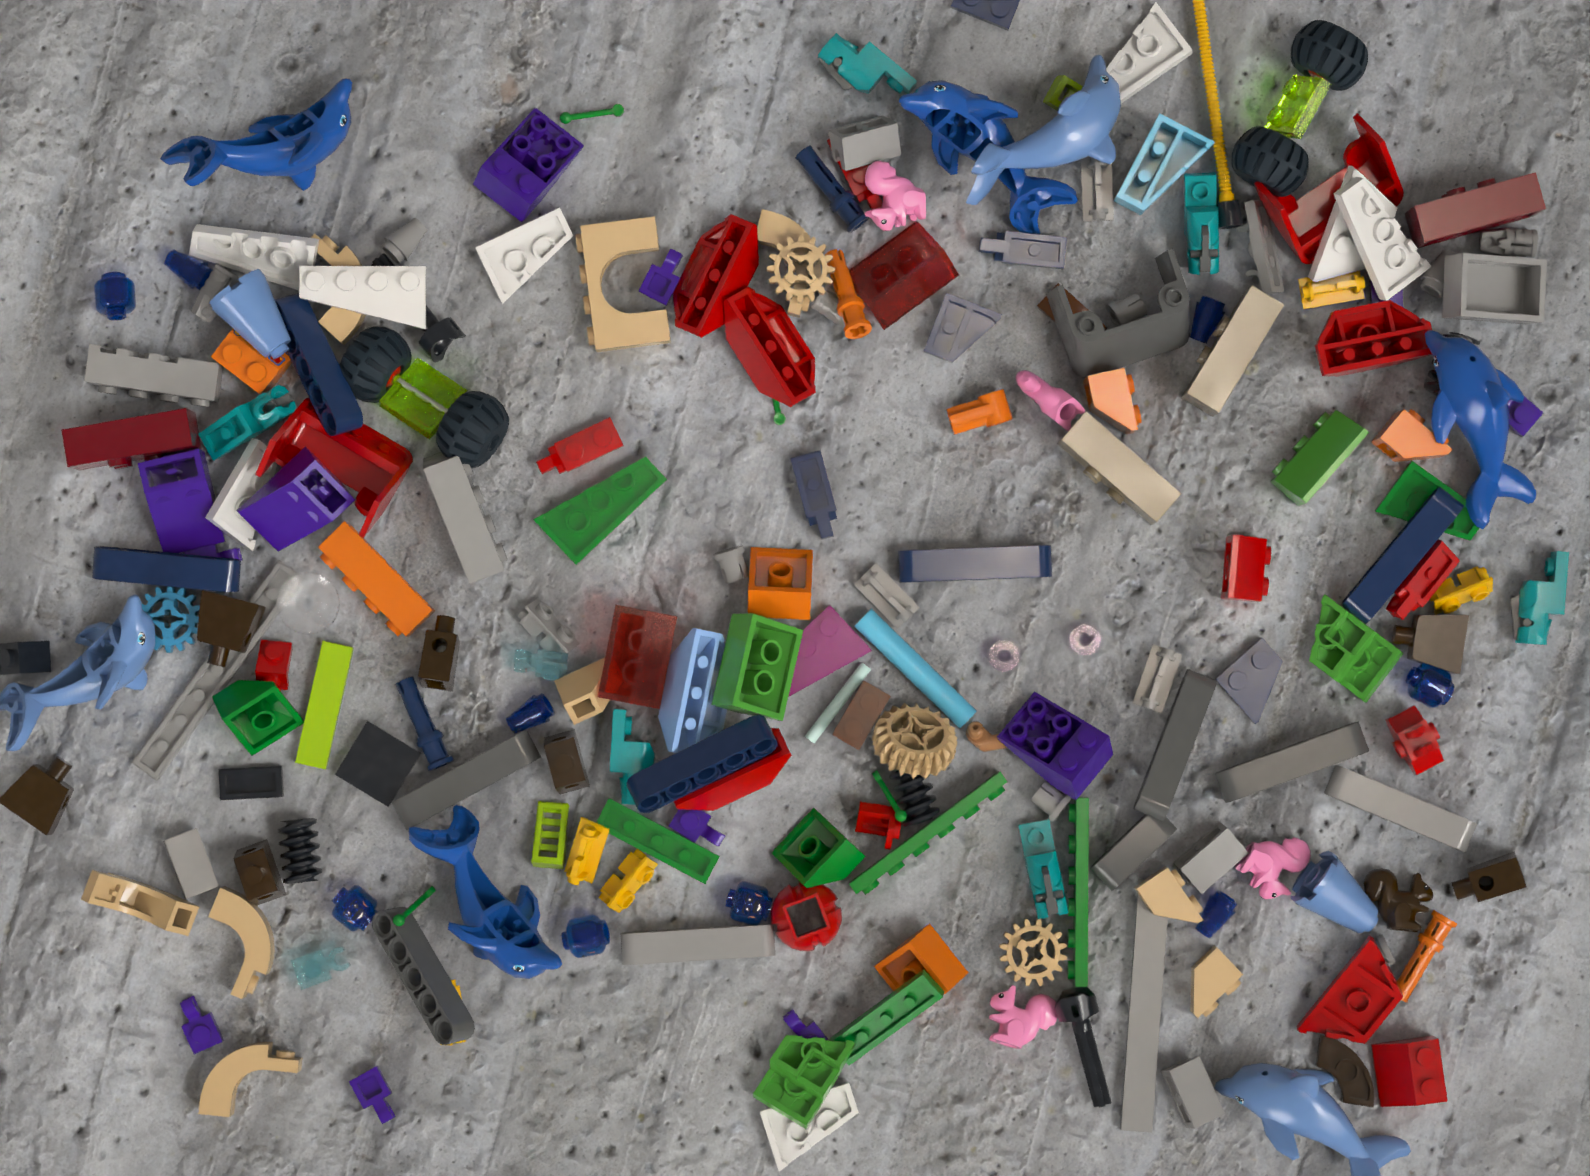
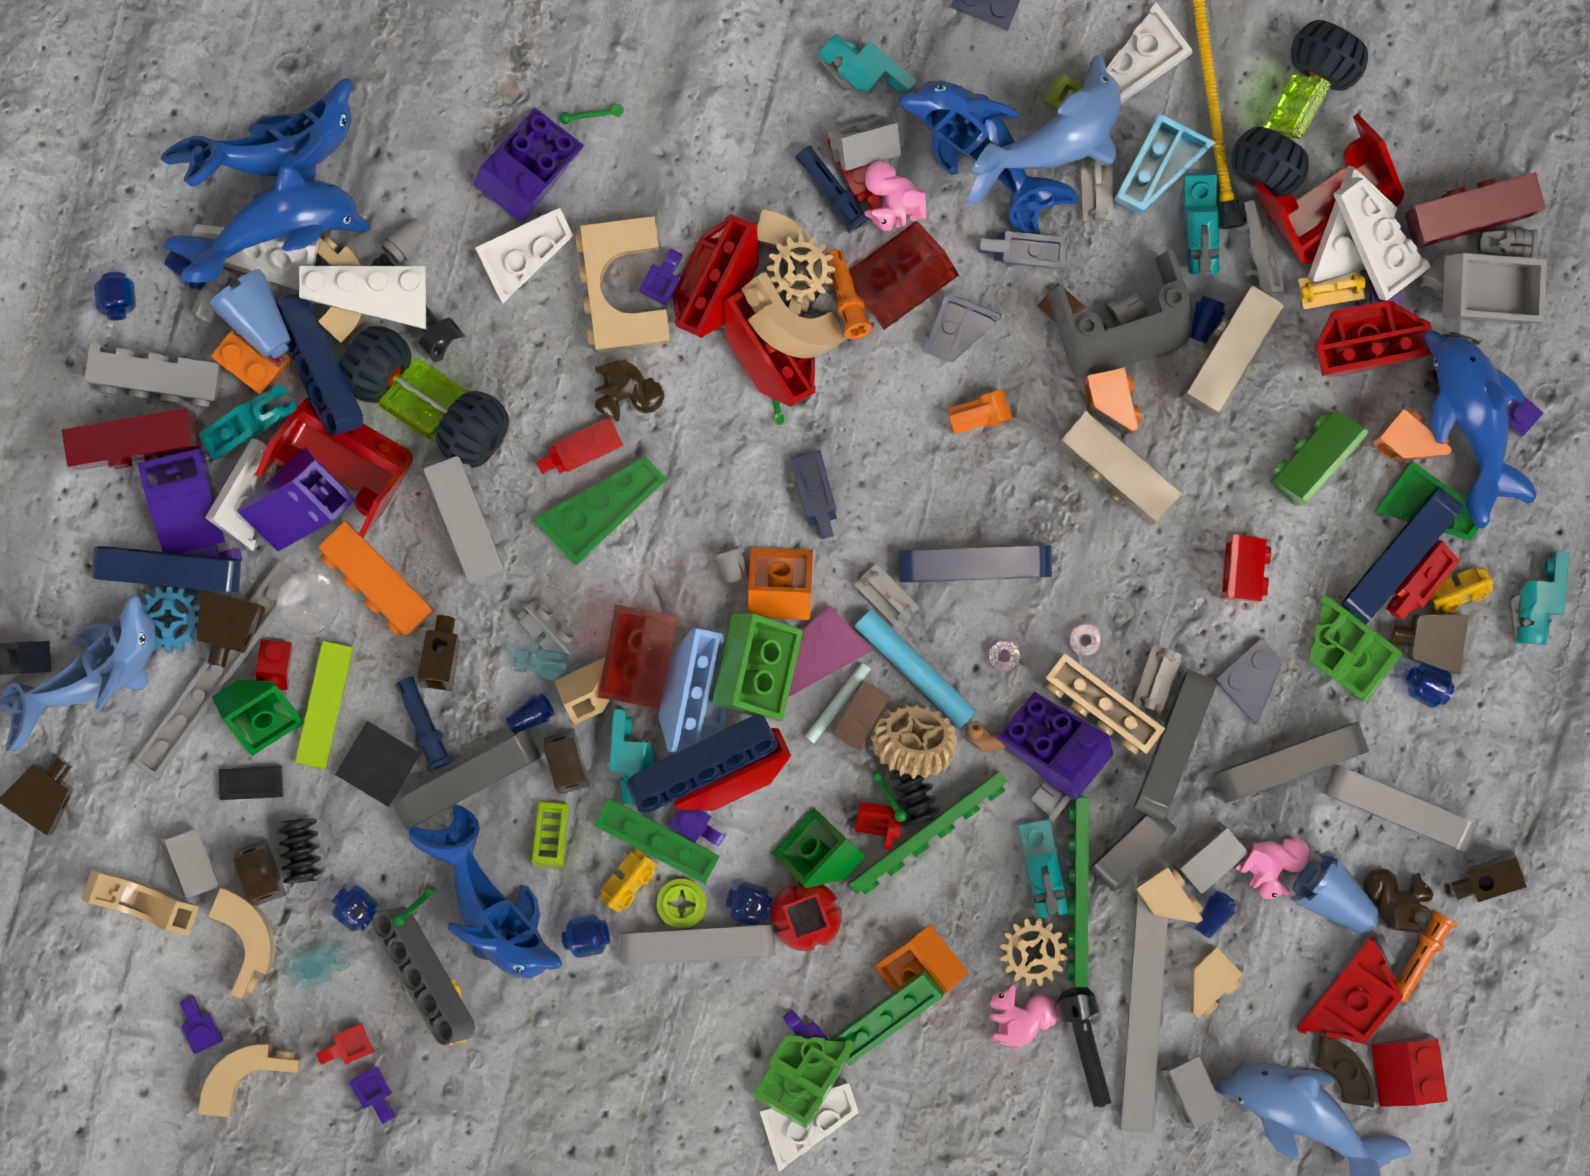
(288, 209): none -> blue animal
(349, 1045): none -> red plate
(586, 851): yellow hinge -> none
(626, 381): none -> dark brown animal
(670, 914): none -> lime gear
(785, 329): none -> tan arch
(1052, 400): bright pink animal -> none
(1103, 703): none -> tan brick
(1415, 740): red hinge -> none

